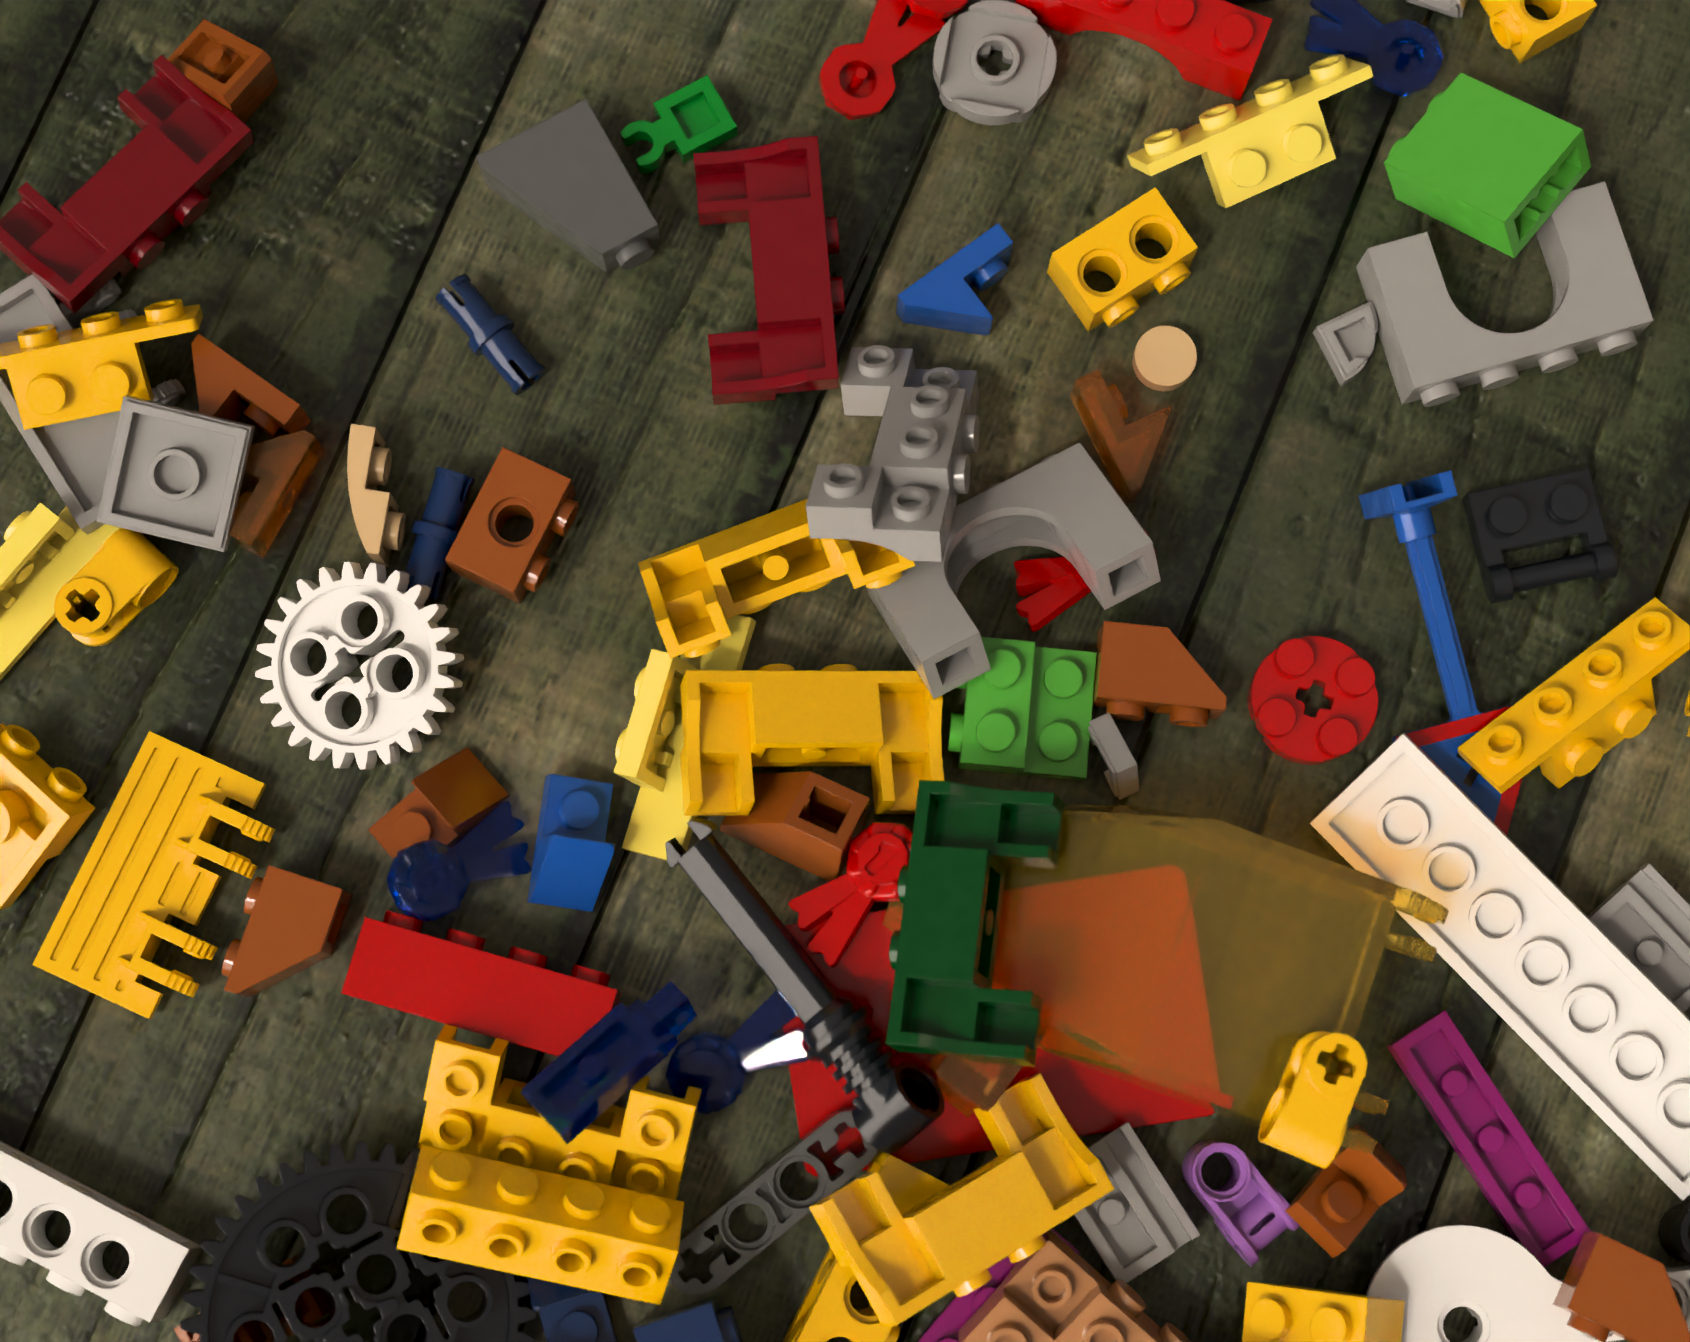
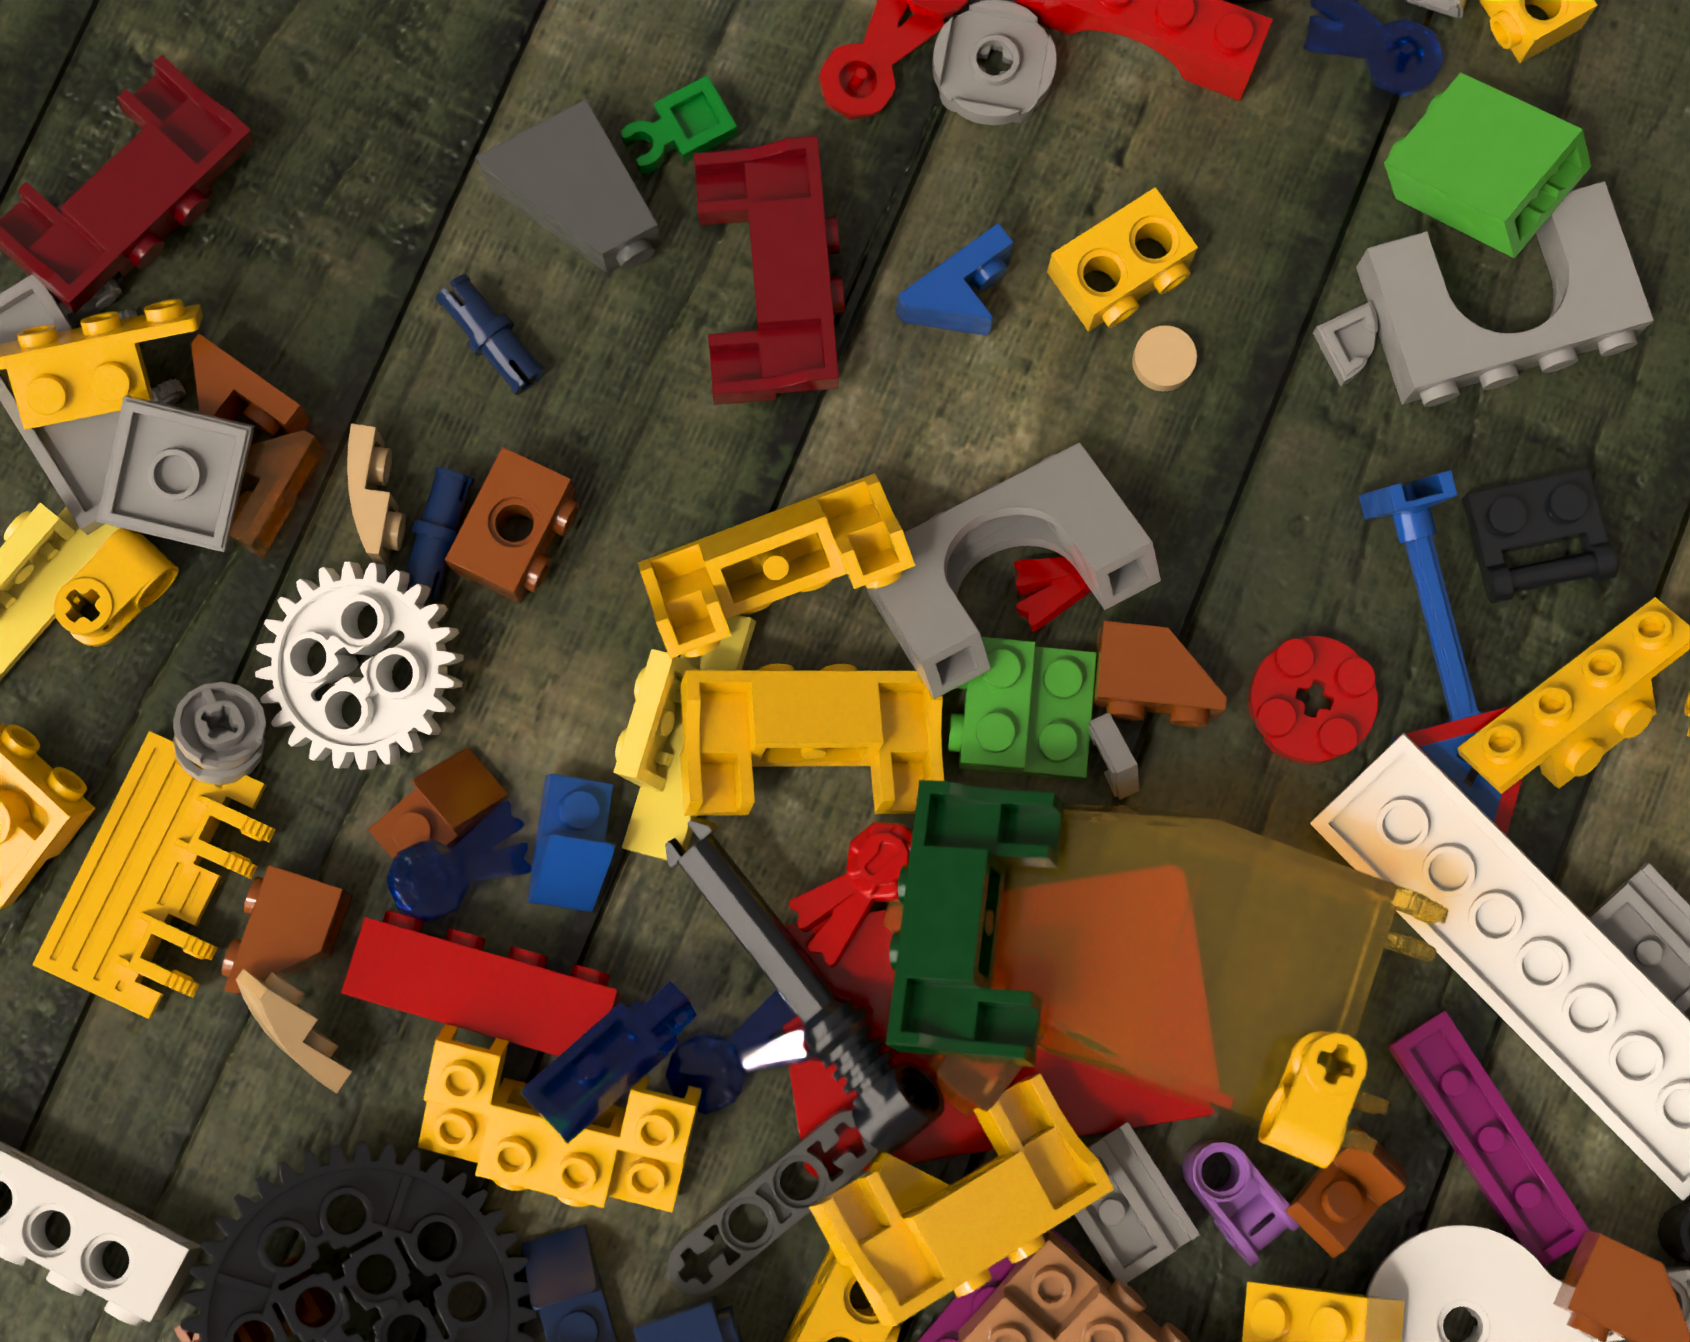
(220, 731): none -> light grey wheel
(226, 68): dark orange slope -> none
(290, 1026): none -> tan slope
(541, 1225): yellow brick -> none
(802, 821): dark orange slope -> none
(917, 460): light grey bracket -> none
(1121, 447): clear orange slope -> none
(1260, 140): light yellow bracket -> none

